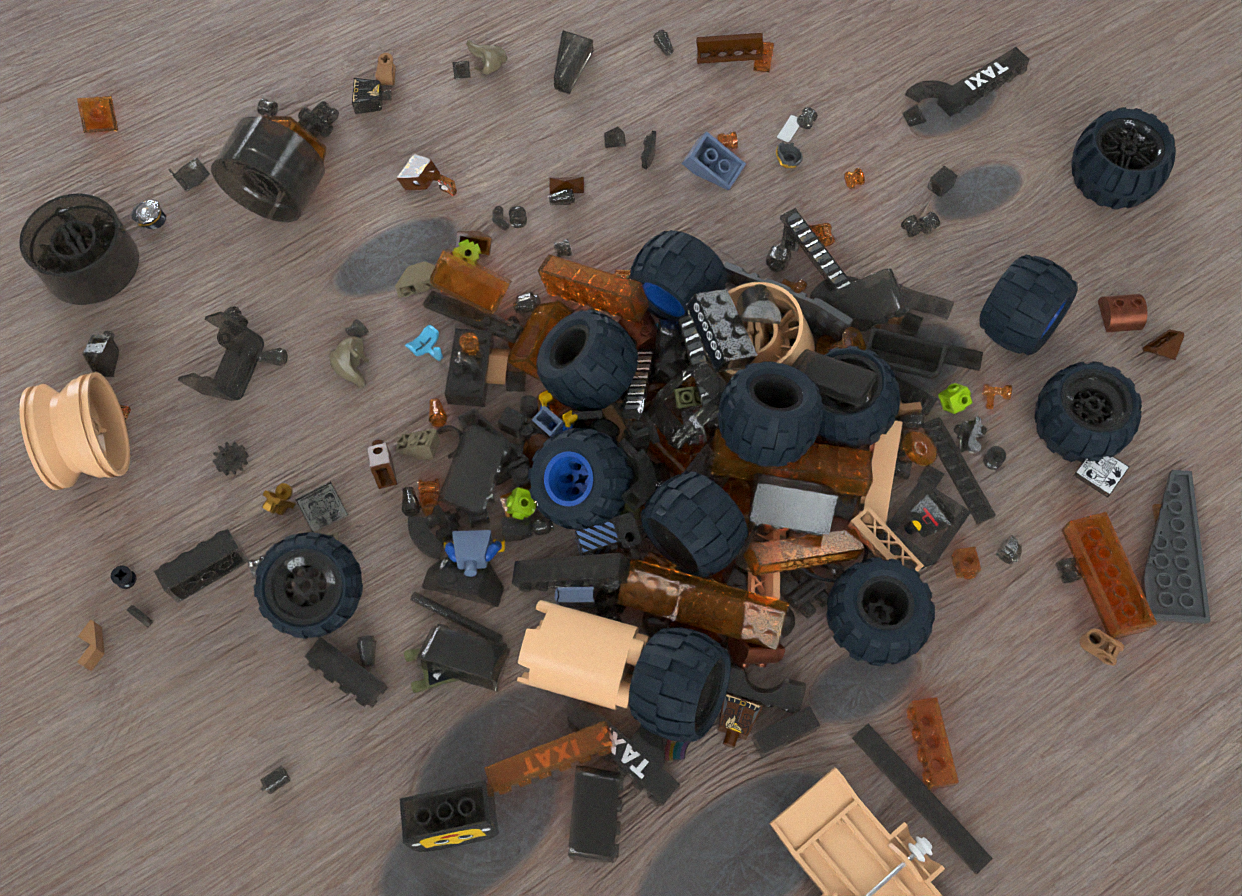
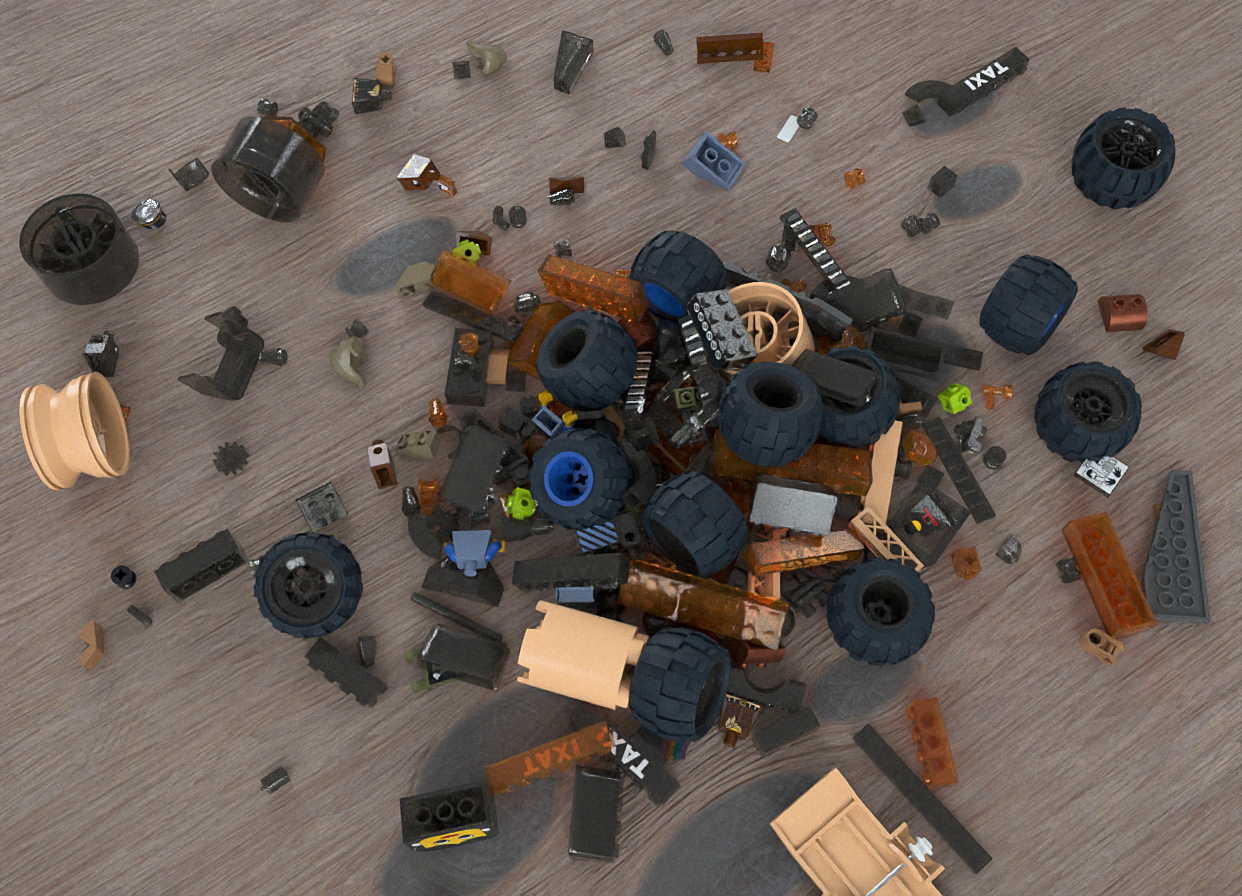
(97, 114): clear orange slope -> none
(278, 501): pearl gold hips -> none
(428, 333): medium azure helmet -> none
(758, 305): clear smoke brick -> none
(788, 155): dark grey hair -> none

